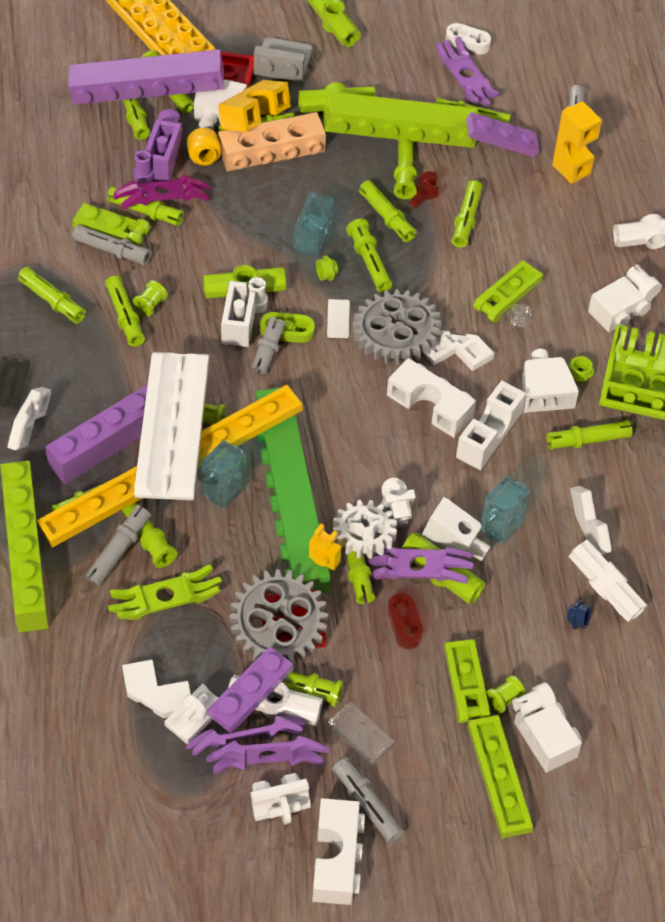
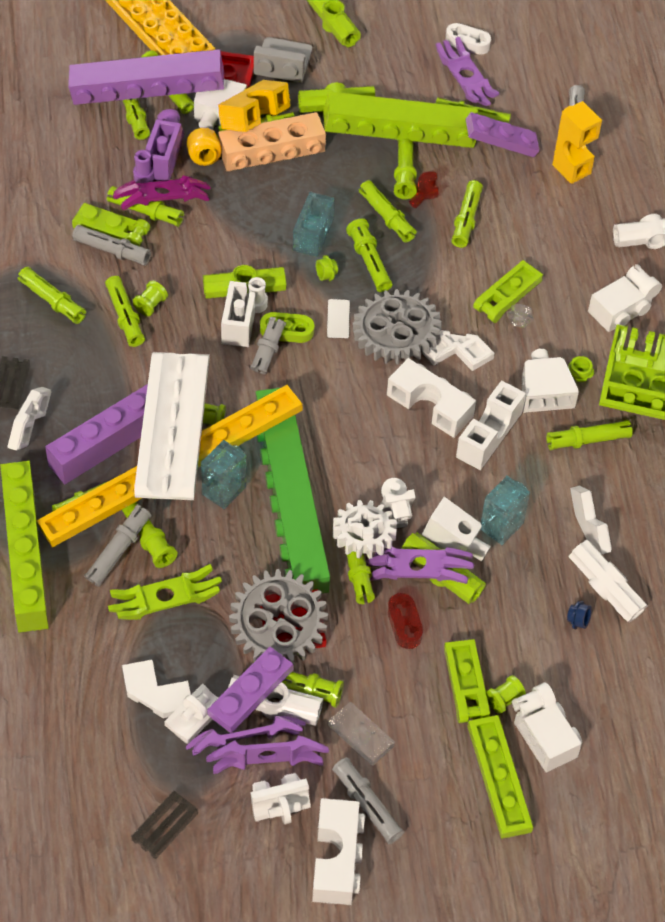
(147, 844): none -> clear smoke tile
(324, 549): yellow plate -> none

